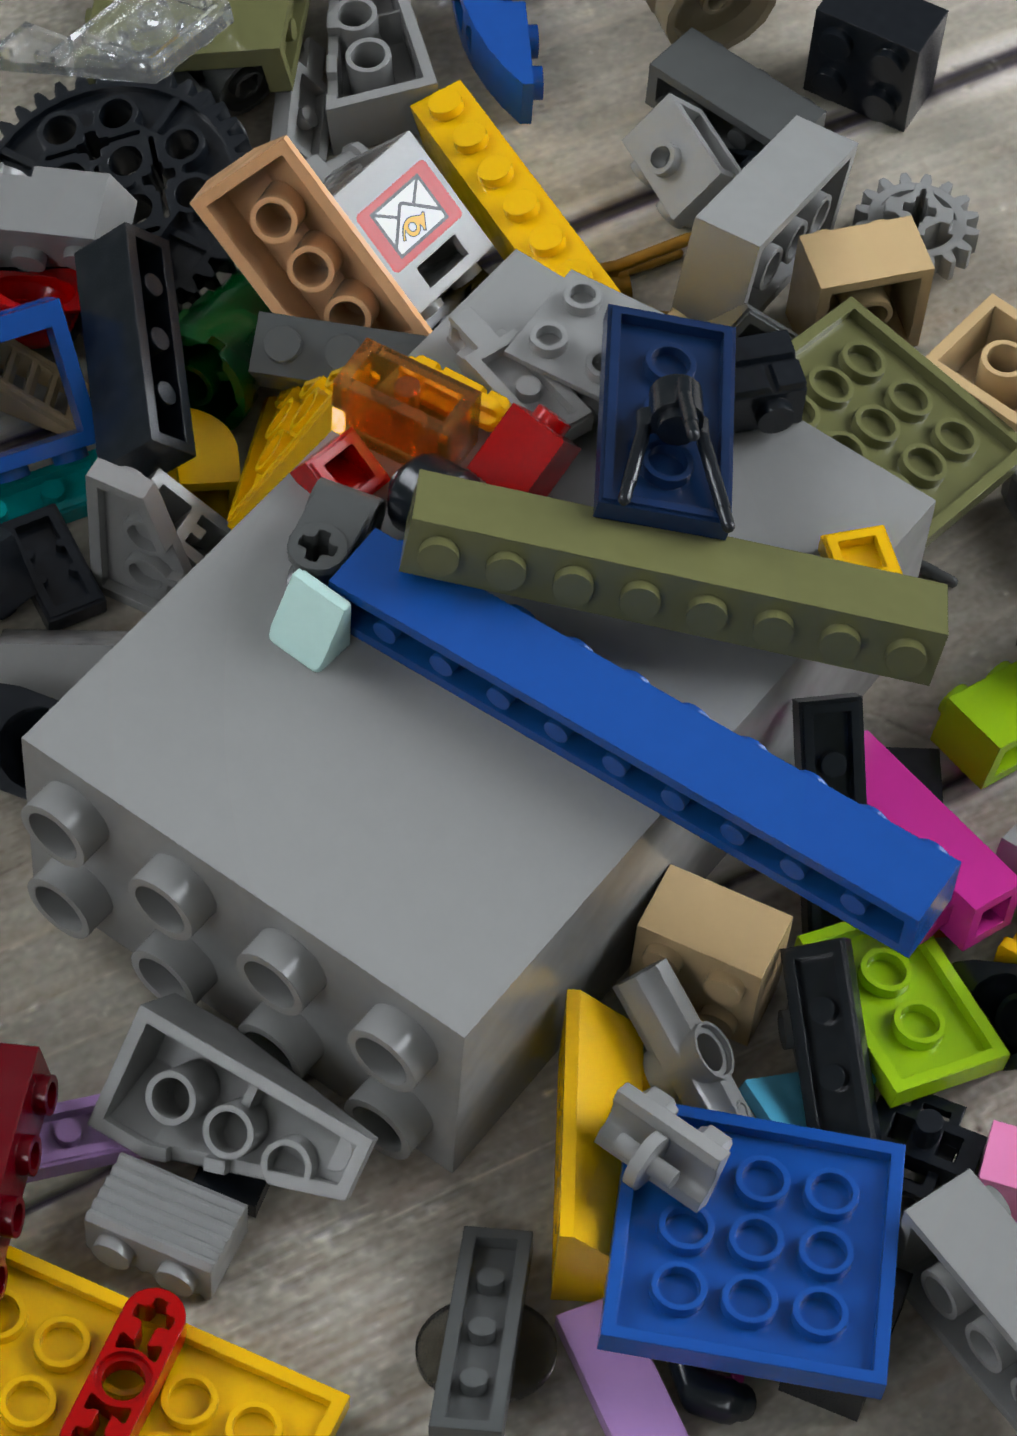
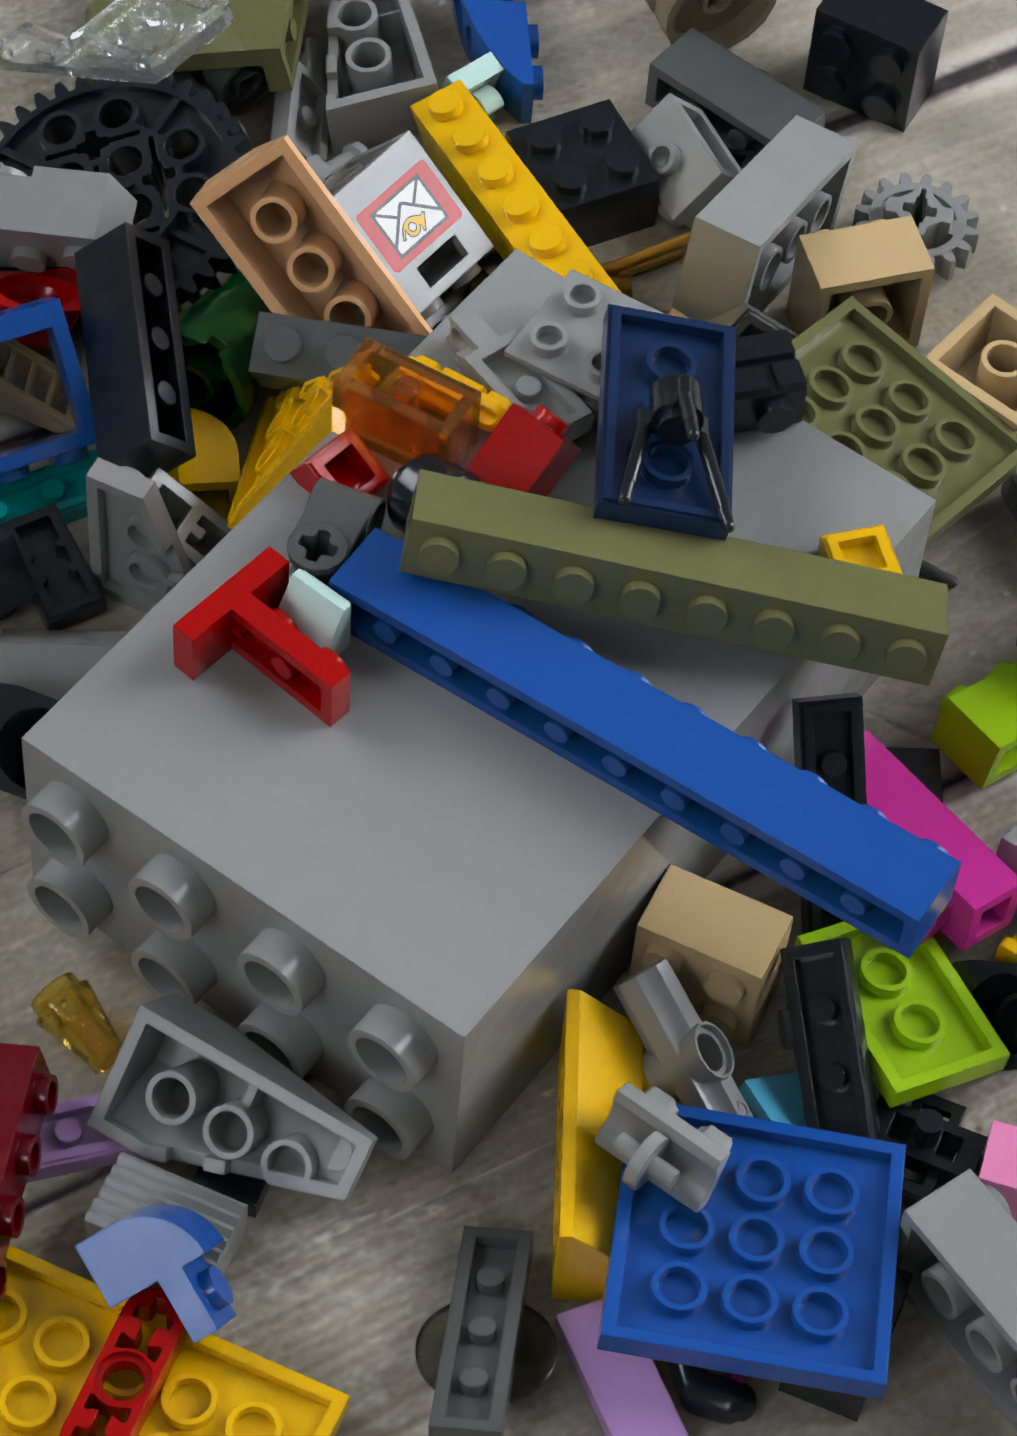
(77, 1020): none -> clear yellow cone
(165, 1247): none -> brick
(247, 619): none -> red bracket
(480, 80): none -> light aqua tile
(591, 171): none -> black brick

